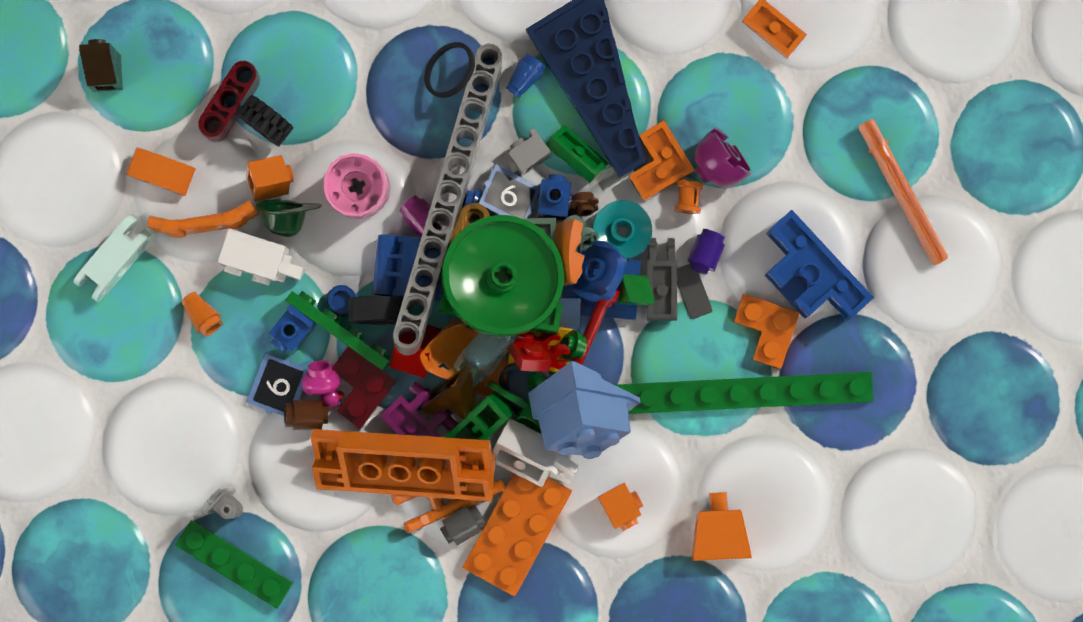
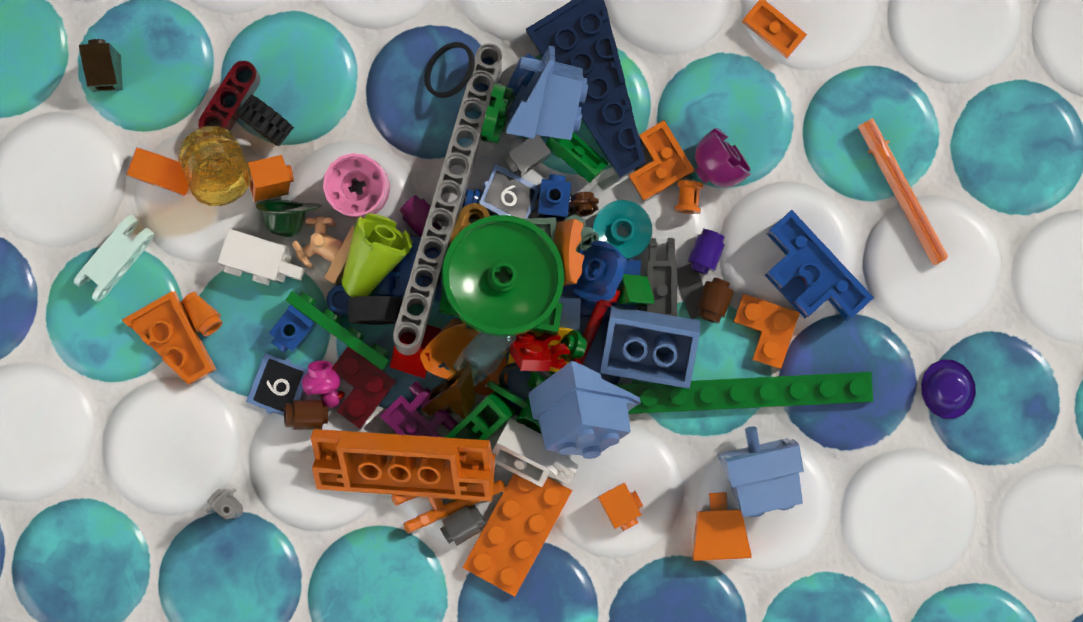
(172, 335): none -> orange wing
(180, 228): orange piece -> none
(214, 166): none -> clear yellow wheel
(234, 564): green plate -> none
(326, 247): none -> light nougat piece
(373, 253): none -> lime cone
(495, 115): none -> green plate
(549, 100): none -> medium blue piece
(650, 347): none -> medium blue brick
(714, 300): none -> reddish brown brick
(764, 474): none -> medium blue piece
(948, 389): none -> dark purple hat

